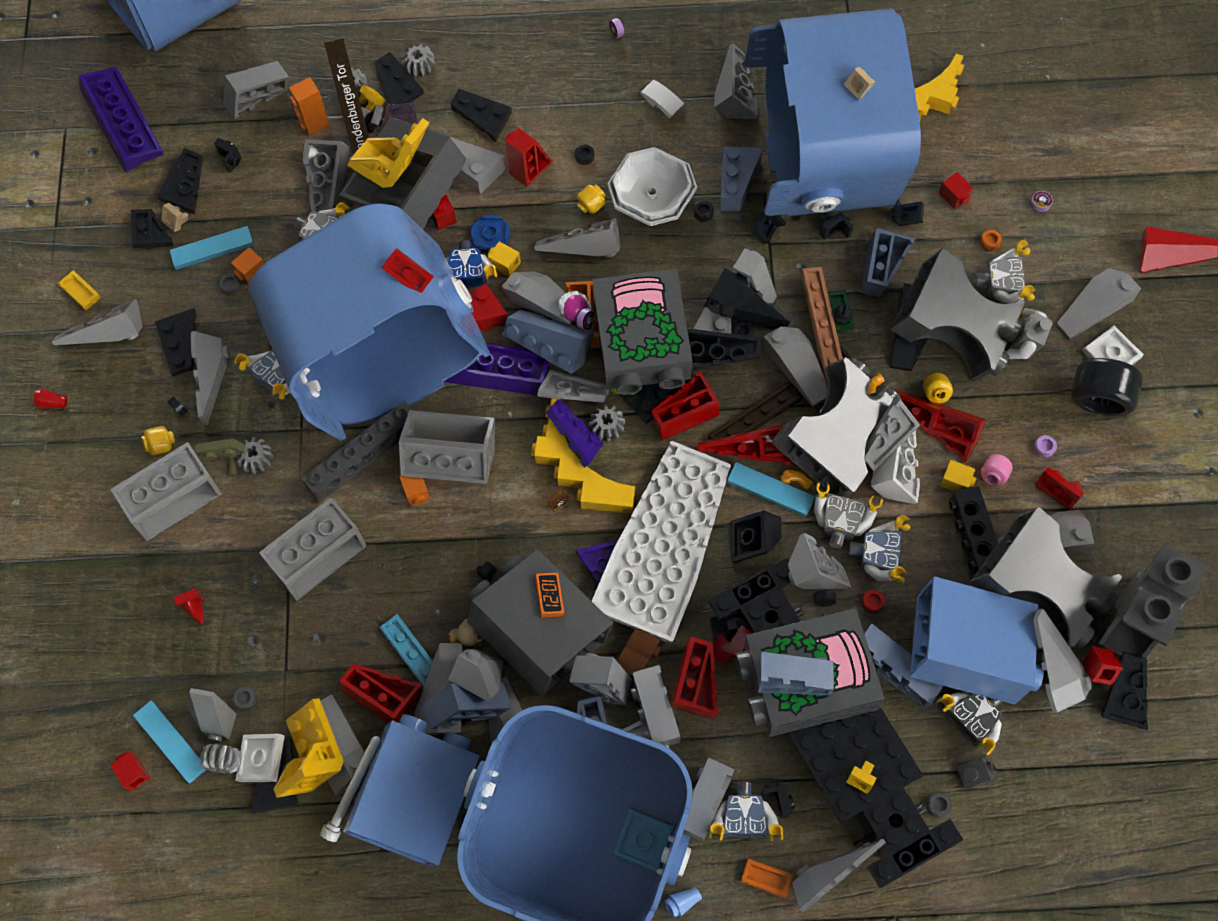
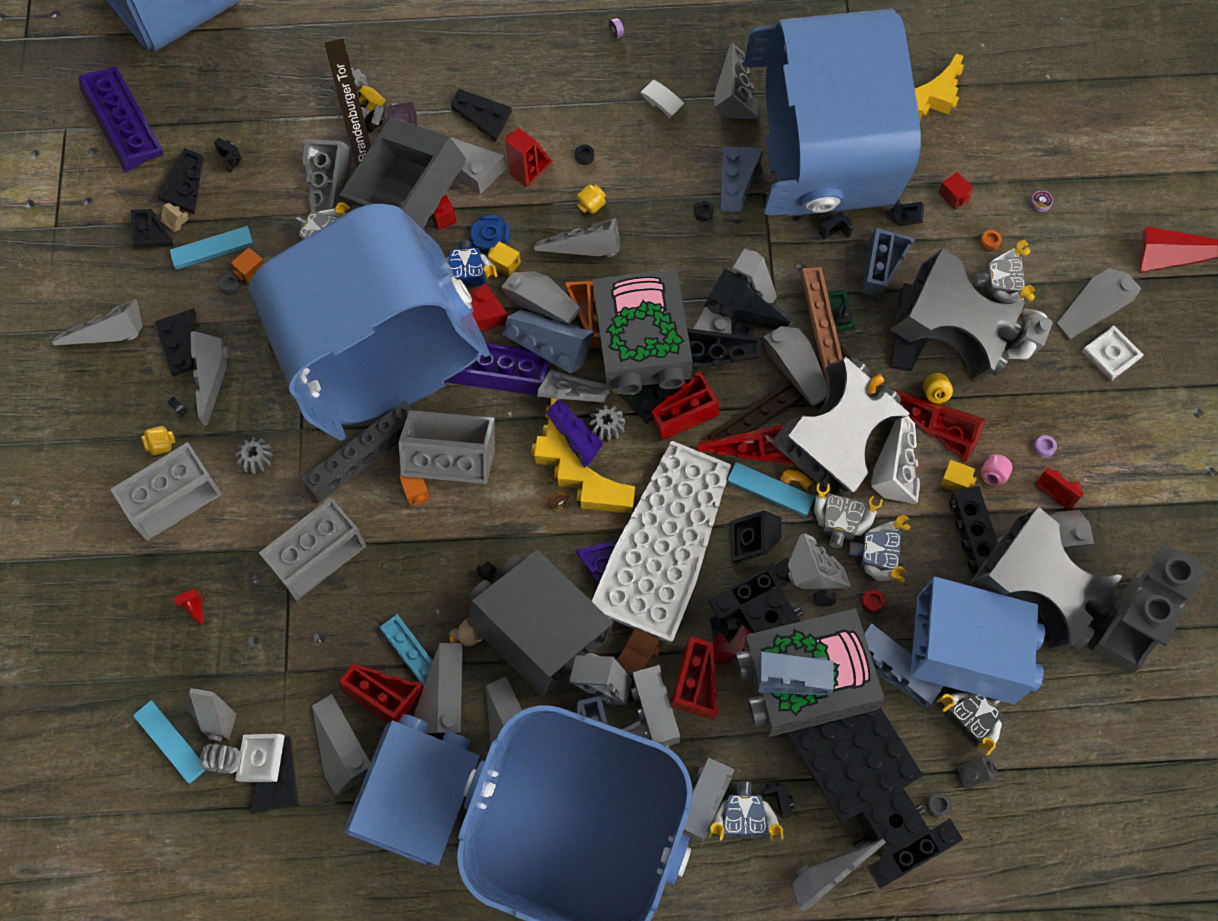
(47, 399): red cone -> none
(79, 290): yellow tile -> none
(129, 770): red brick -> none
(226, 448): olive plate -> none
(244, 698): dark grey tile -> none
(252, 86): light grey wedge -> none
(266, 371): torso -> none
(308, 106): orange wedge -> none
(316, 748): yellow bracket -> none
(331, 830): white piece -> none
(387, 158): yellow bracket -> none
(396, 81): black wing -> none
(407, 271): red tile -> none
(418, 60): light grey gear -> none
(458, 703): sand blue wedge -> none
(478, 673): light grey wedge -> none
(549, 595): tile -> none
(572, 303): dark pink hair -> none
(586, 319): tile -> none
(643, 840): medium azure tile -> none
(656, 173): white rock -> none
(681, 902): light blue cone -> none
(766, 226): black bracket -> none
(766, 878): orange tile -> none
(859, 83): tan tile -> none
(861, 777): yellow tile -> none
(890, 433): light grey wing -> none
(1065, 672): light grey wedge -> none
(1102, 665): red brick -> none
(1107, 387): black wheel -> none
(1128, 694): black wing -> none

